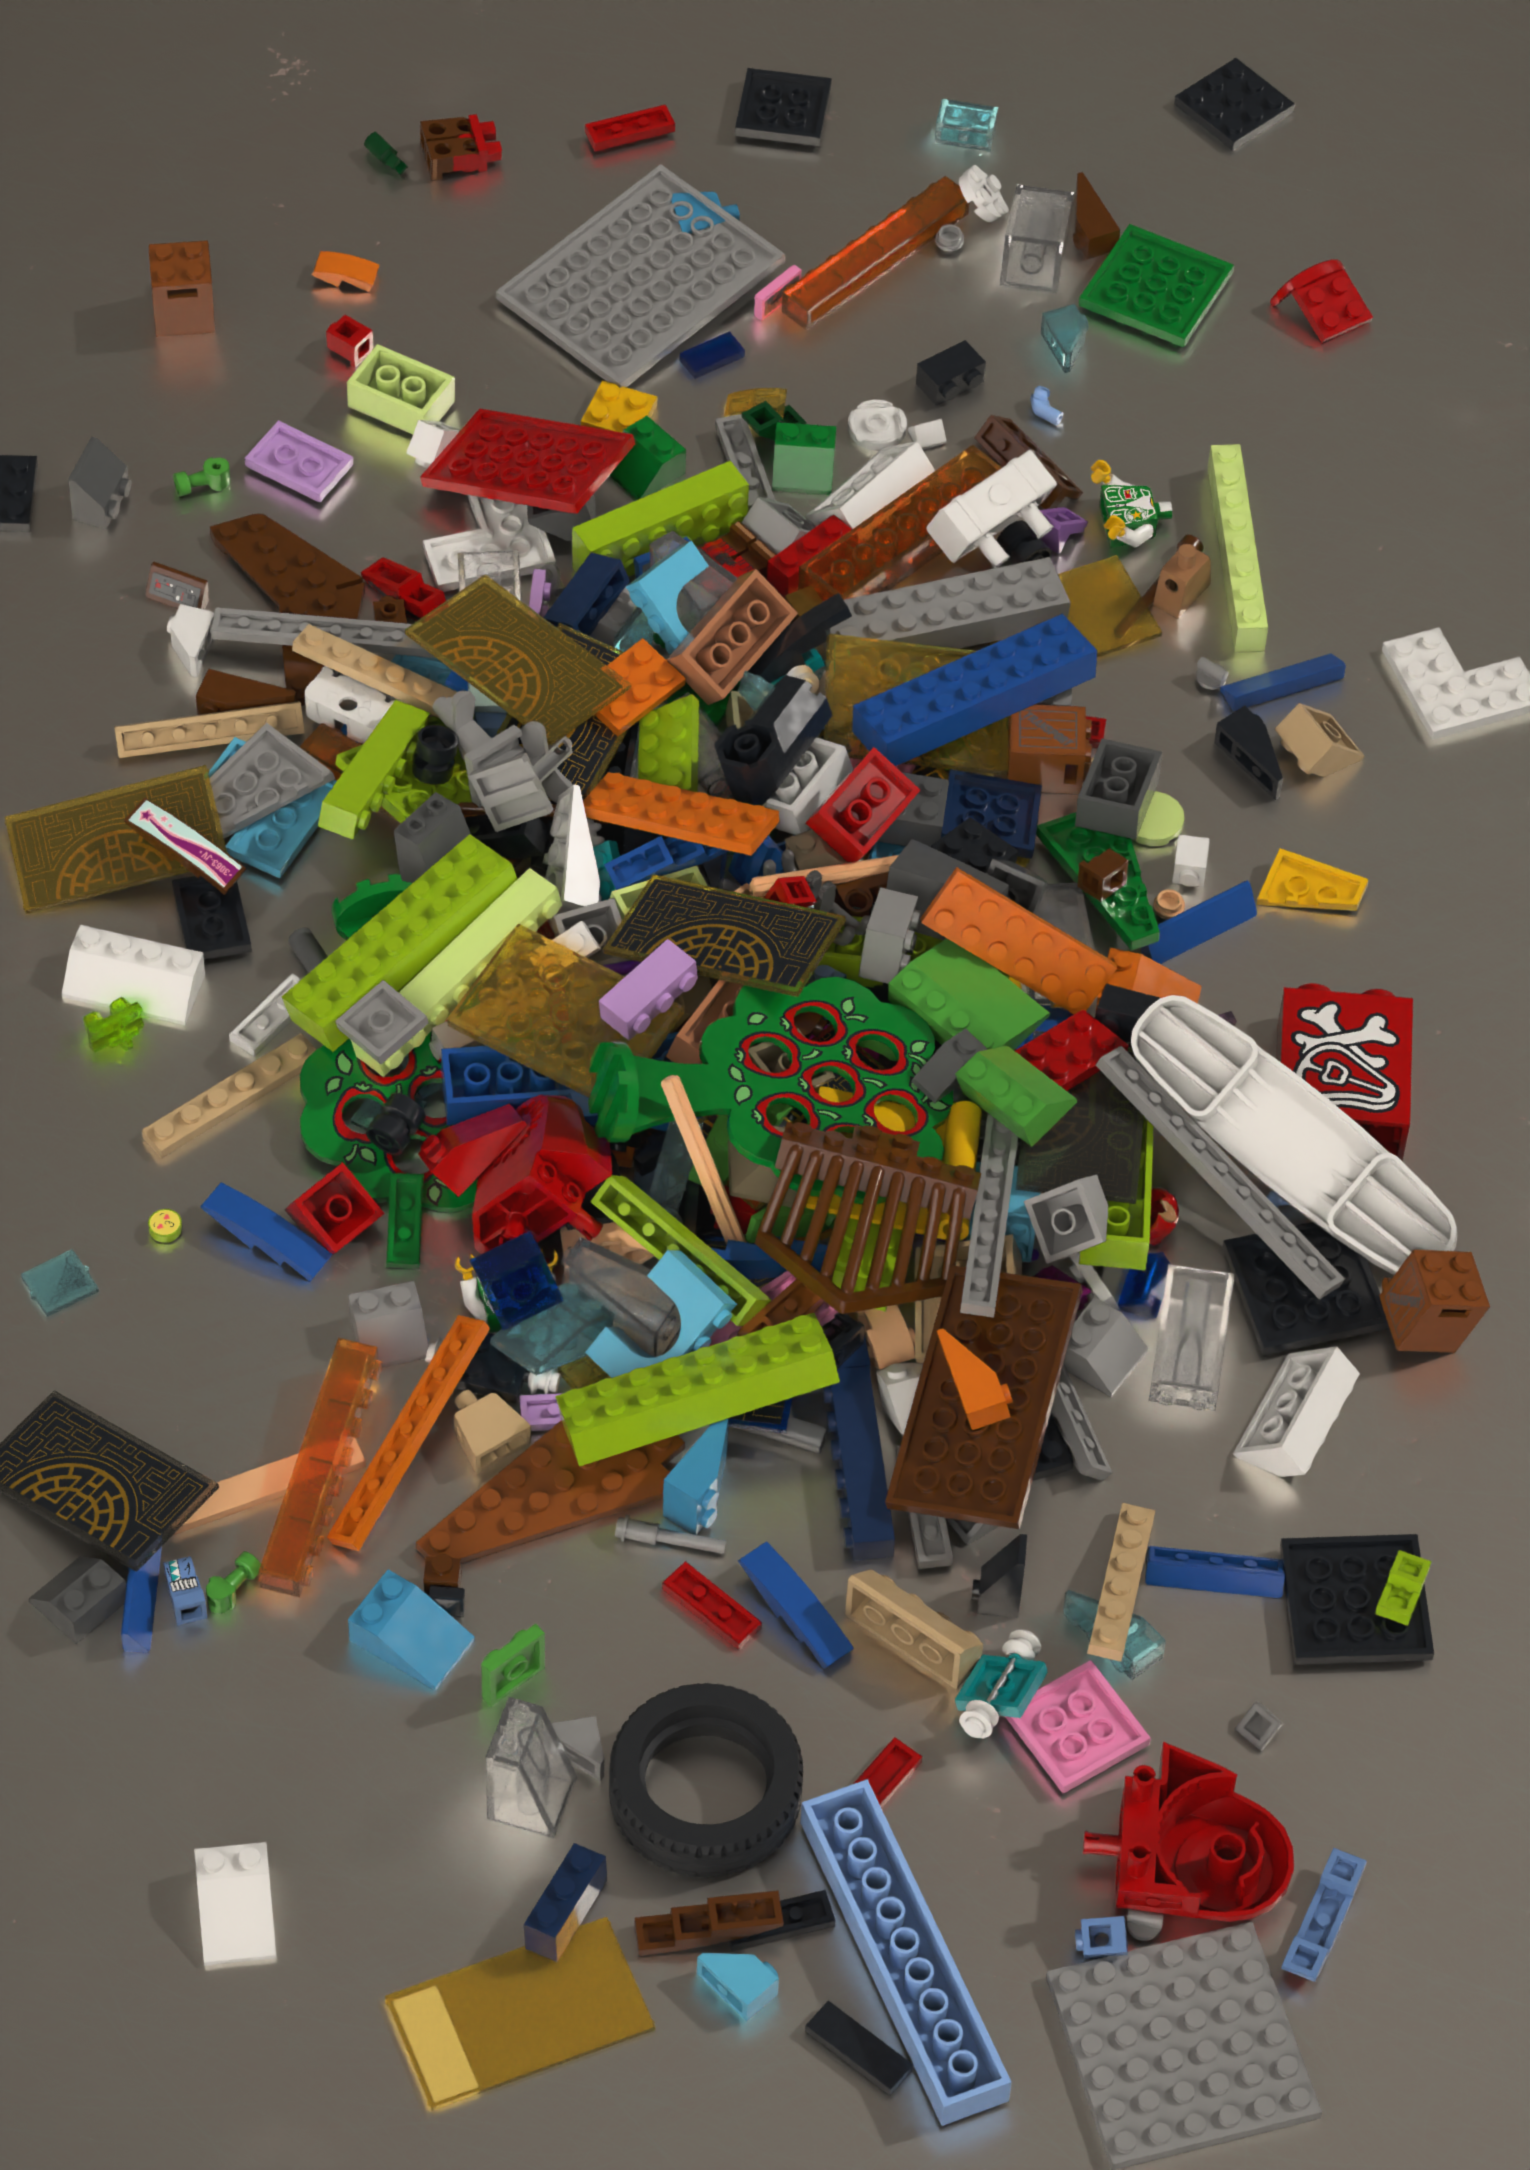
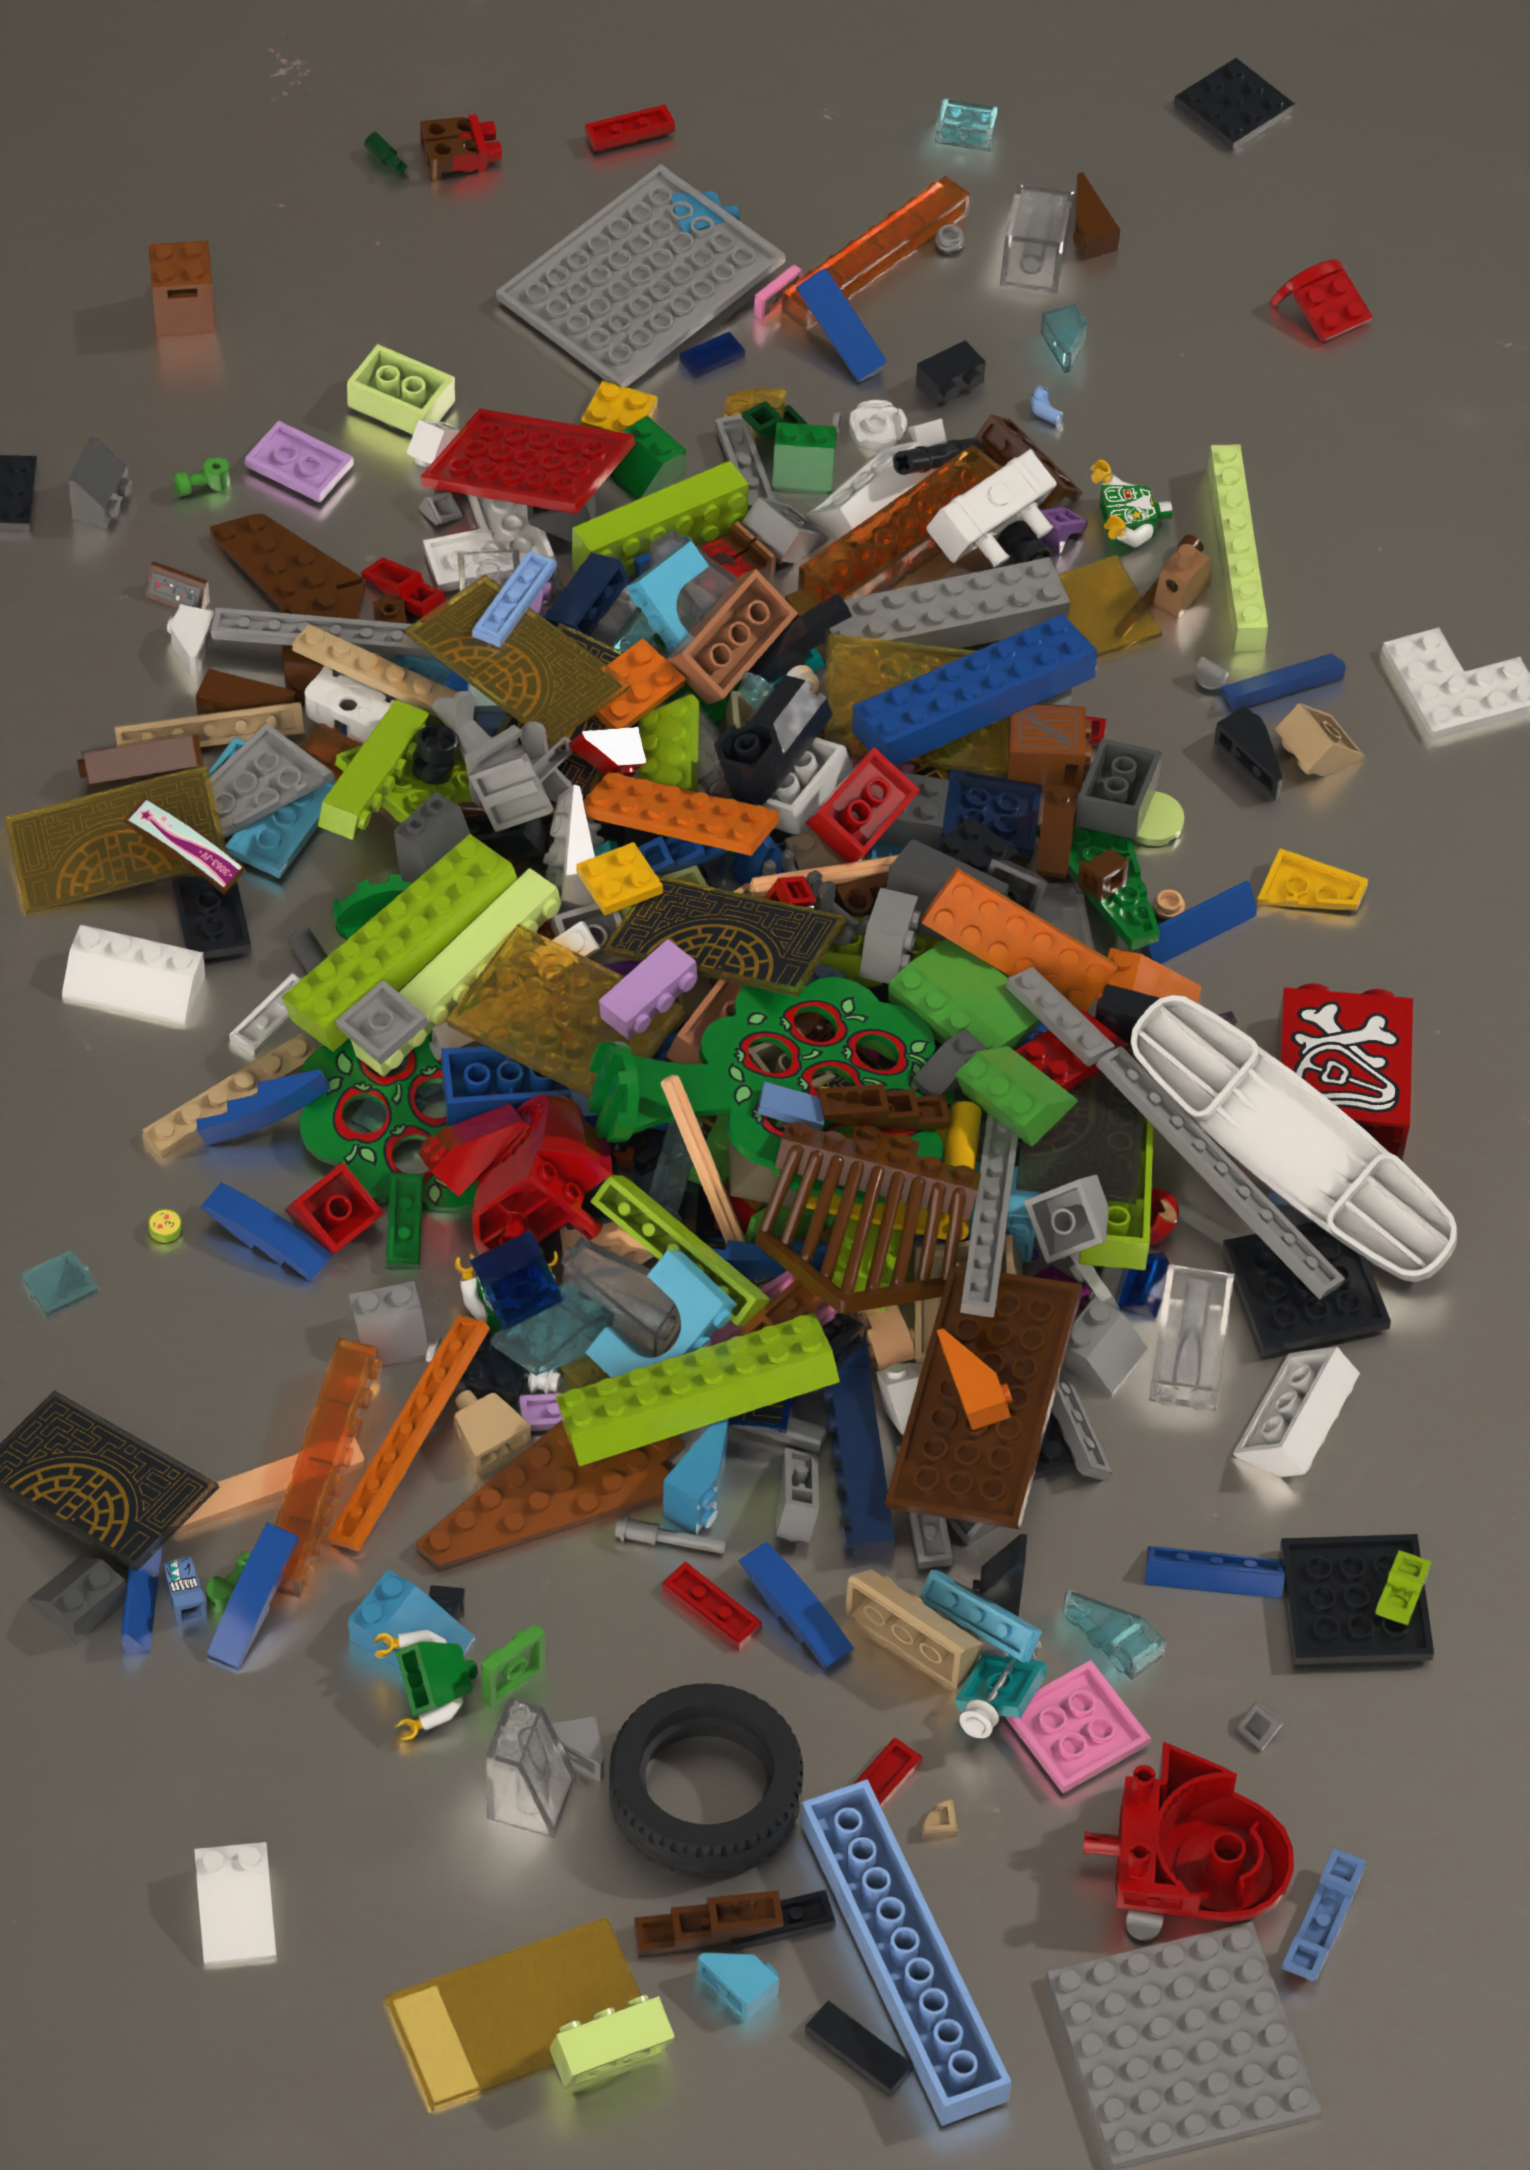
(115, 1029): clear neon green hips -> none
(141, 758): none -> reddish brown slope
(252, 1595): none -> blue slope
(272, 1103): none -> blue slope
(339, 267): orange slope -> none
(350, 339): red brick -> none
(398, 1120): black wheel -> none
(432, 1675): none -> green torso
(440, 508): none -> light grey slope
(442, 1571): reddish brown brick -> none
(514, 599): none -> light blue tile
(565, 1902): dark blue brick -> none
(611, 750): none -> slope
(611, 2041): none -> yellowish green brick
(619, 878): none -> yellow plate
(783, 107): black plate -> none
(784, 566): red brick -> none
(790, 1106): none -> medium blue tile
(797, 1496): none -> light grey slope
(837, 422): none -> light grey piece
(842, 325): none -> blue slope
(884, 1109): none -> reddish brown slope
(924, 458): none -> black piece
(940, 1821): none -> tan tile
(980, 1616): none -> medium azure tile
(984, 192): white plate -> none
(1057, 831): none -> reddish brown slope
(1059, 1016): none -> light grey plate
(1113, 1927): medium blue brick -> none
(1121, 1582): tan plate -> none
(1156, 285): green plate -> none
(1190, 860): white brick -> none
(1434, 1301): dark orange container -> none

